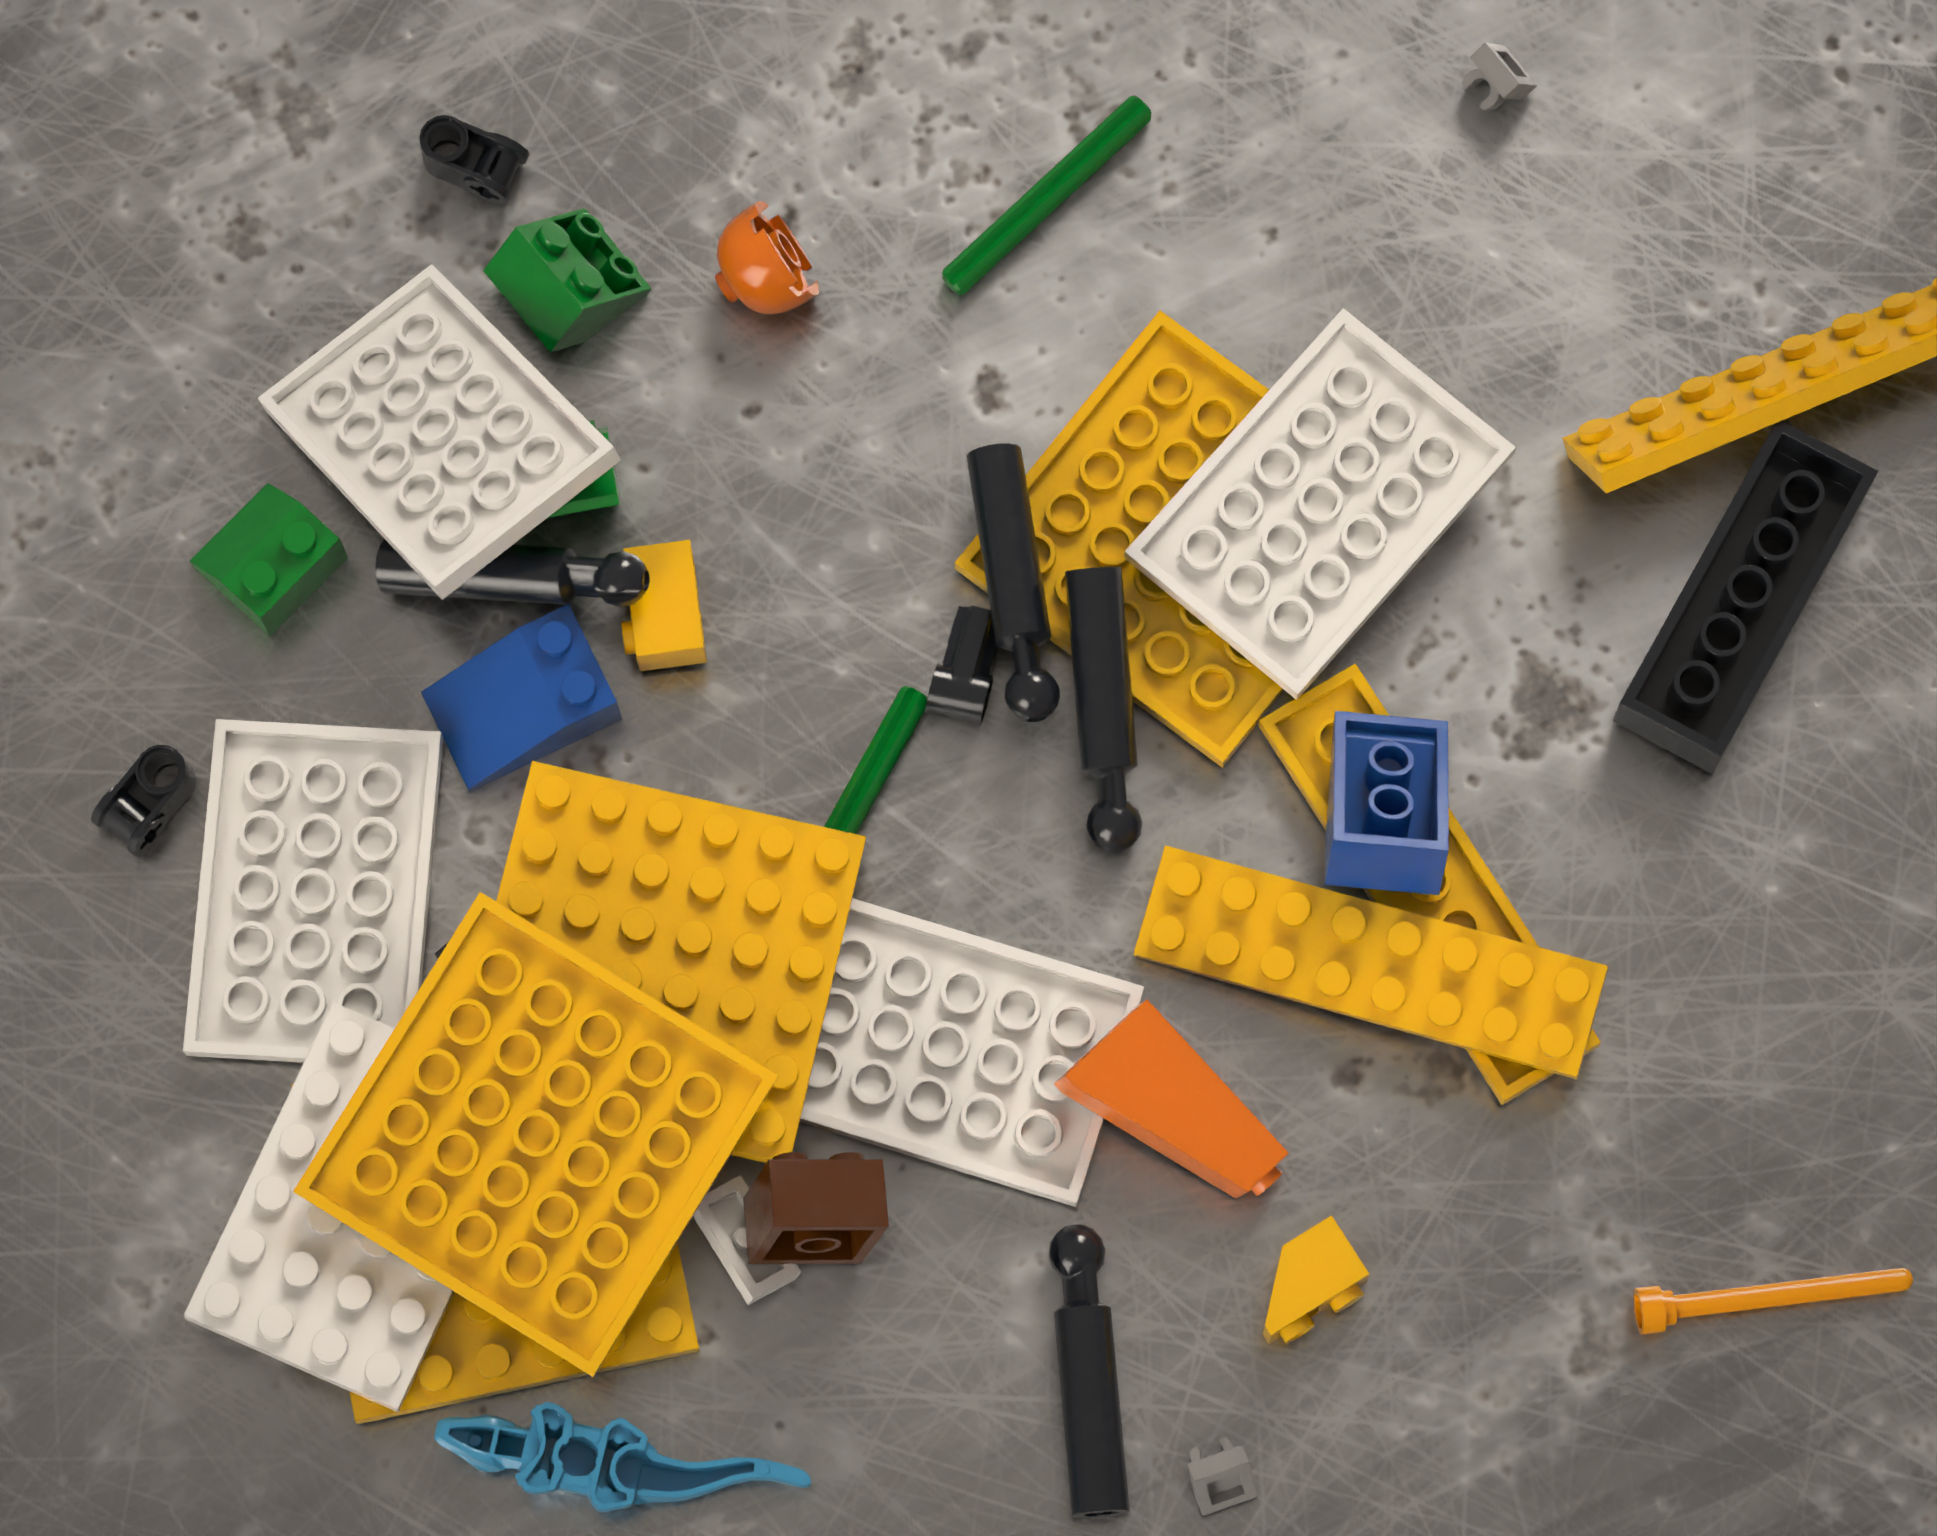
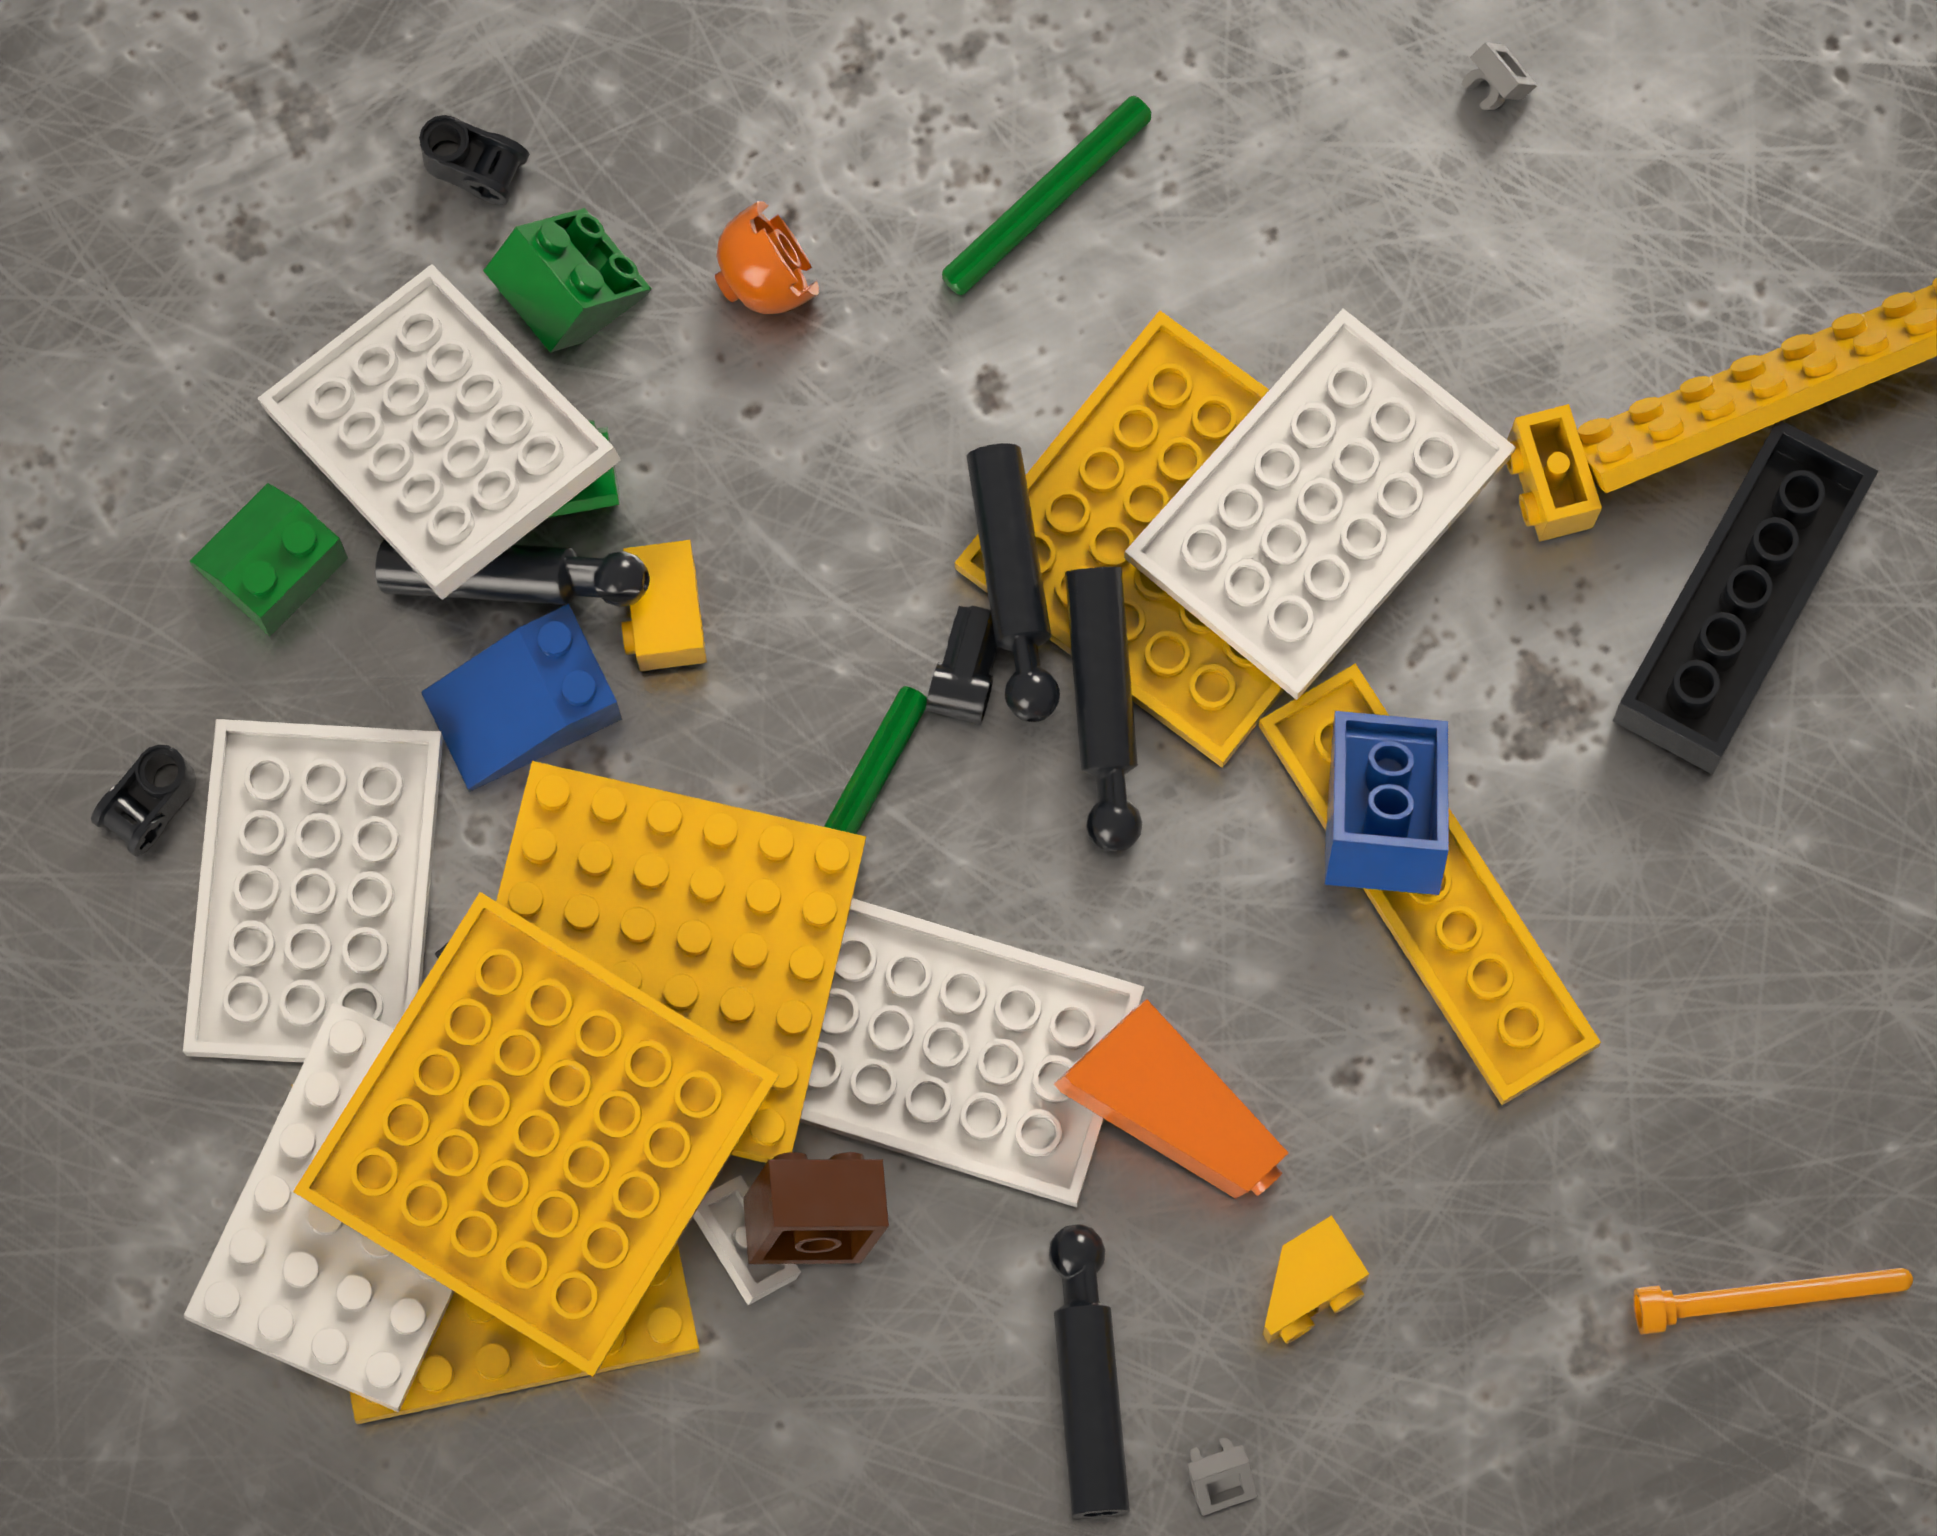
(607, 1464): dark azure animal -> none
(1371, 962): yellow plate -> none
(1553, 474): none -> yellow brick

